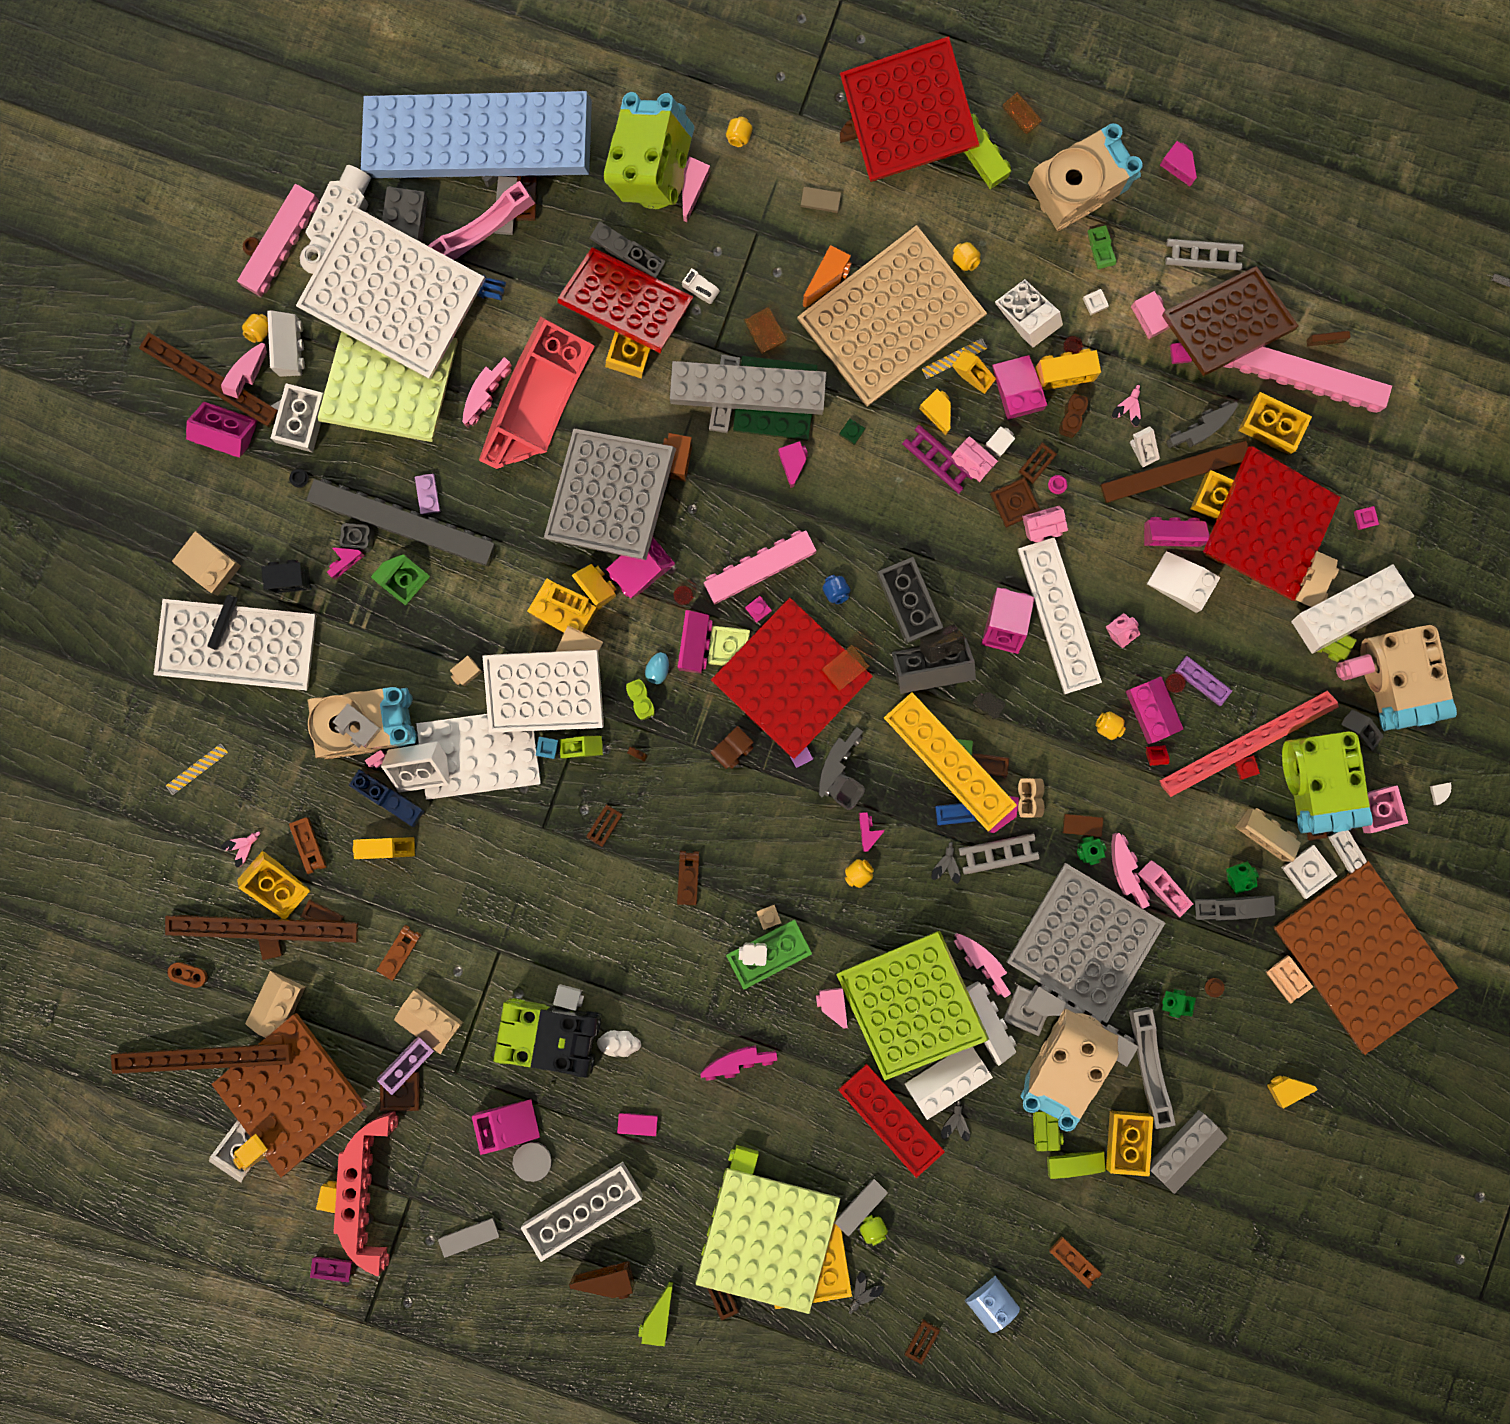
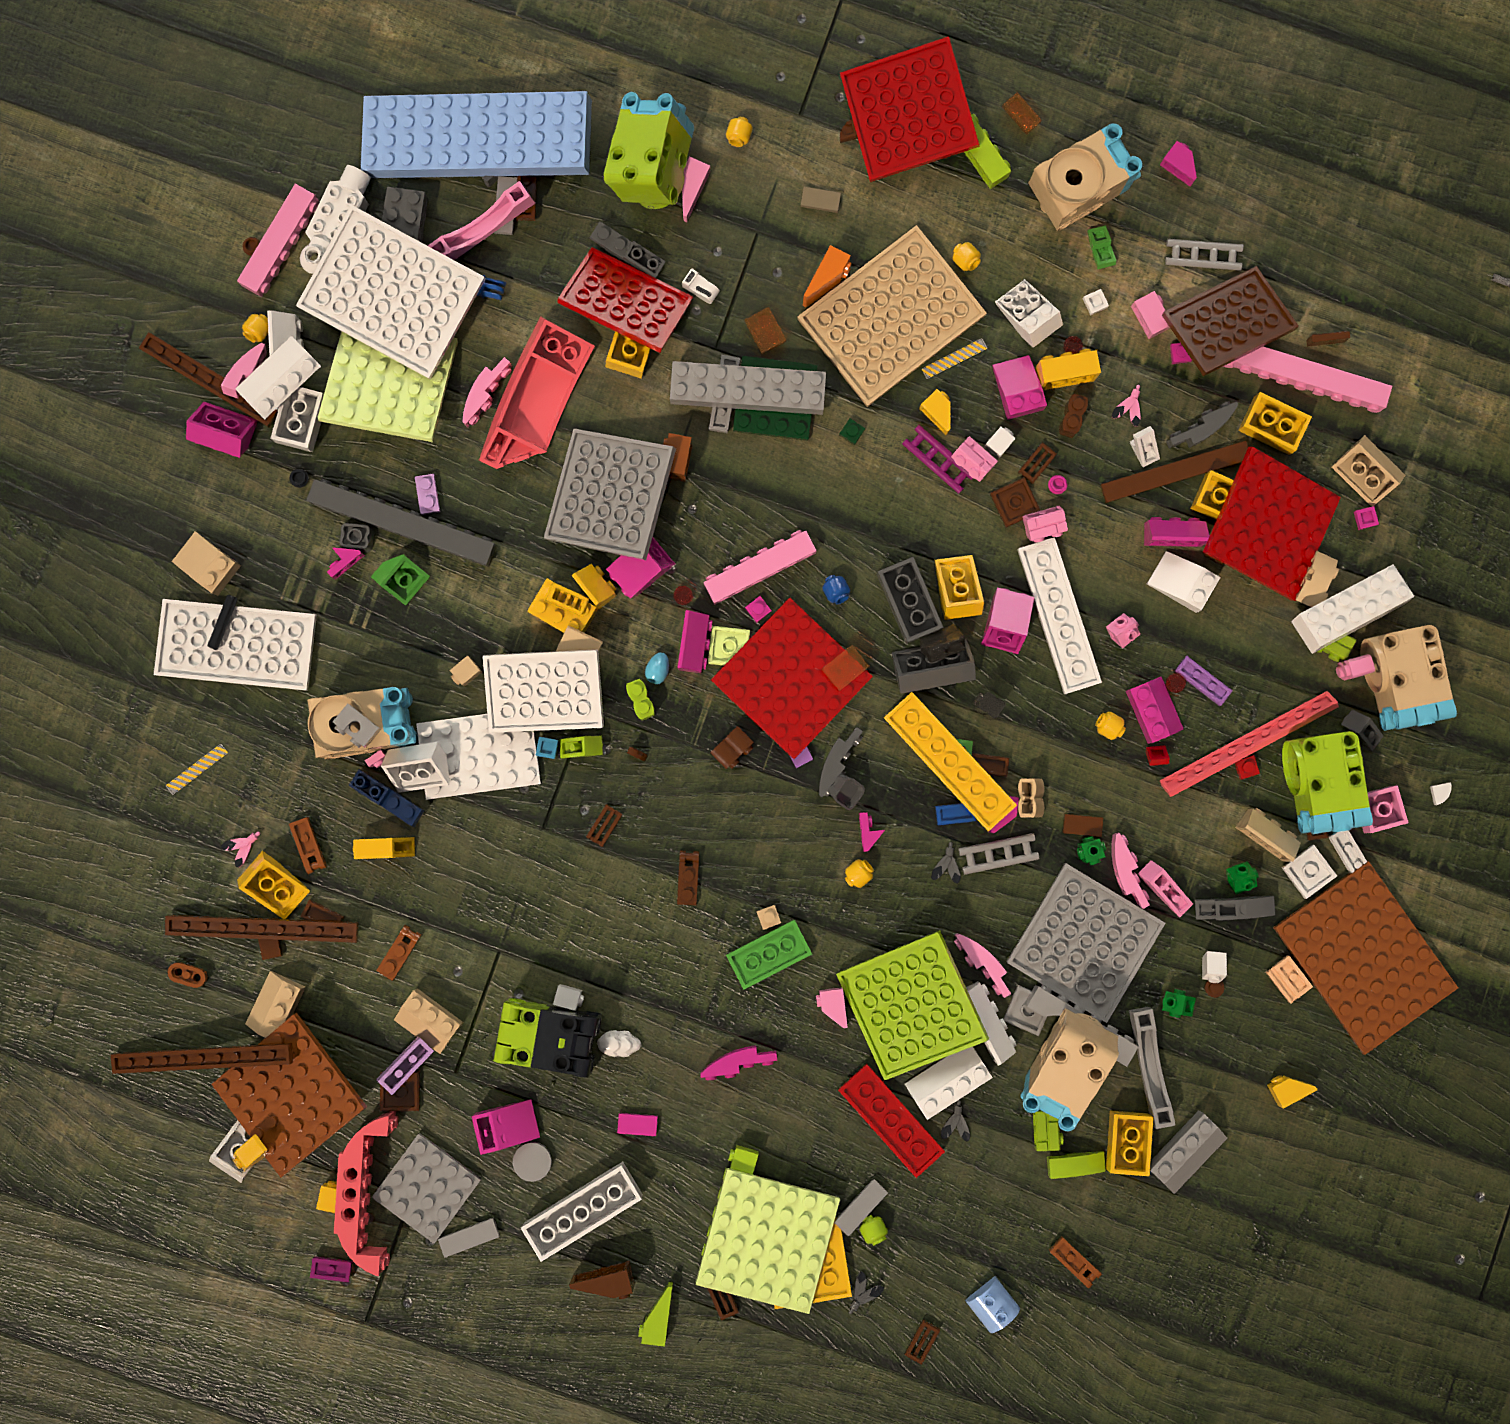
(278, 377): none -> white slope
(285, 577): black brick -> none
(426, 1188): none -> light grey plate
(753, 953): white brick -> none
(793, 460): dark pink slope -> none
(959, 587): none -> yellow slope
(974, 371): yellow slope -> none
(1214, 966): none -> white brick
(1368, 471): none -> tan slope

